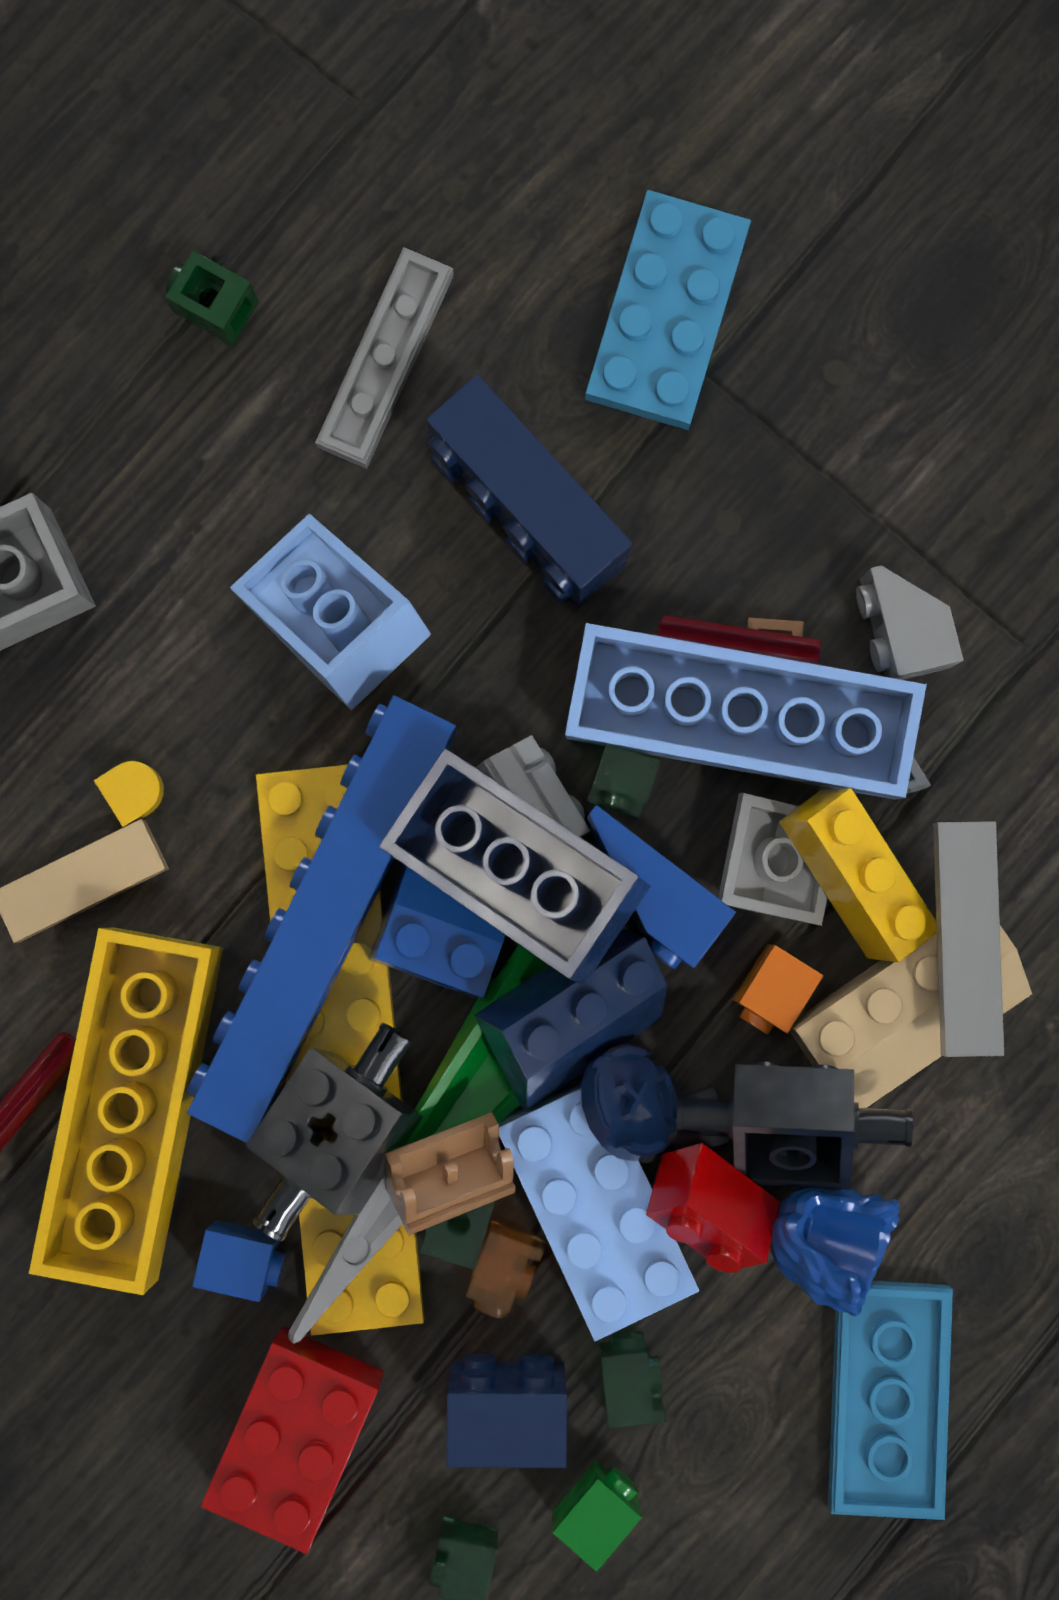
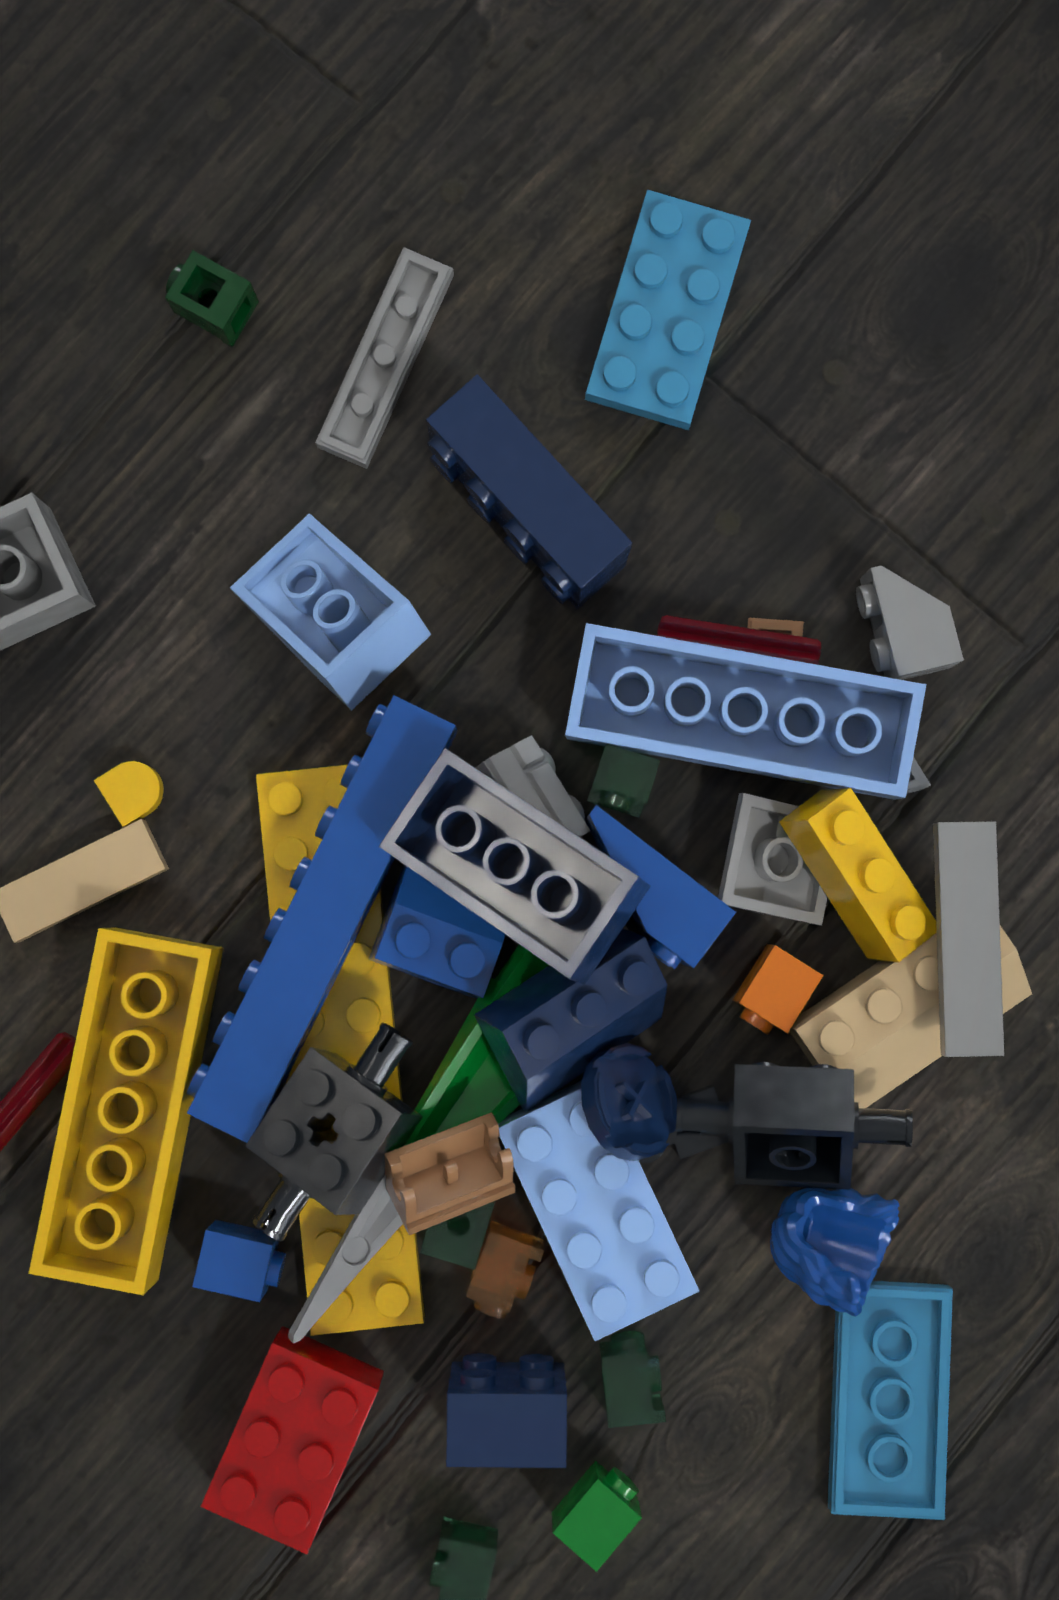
(713, 1208): red brick -> none

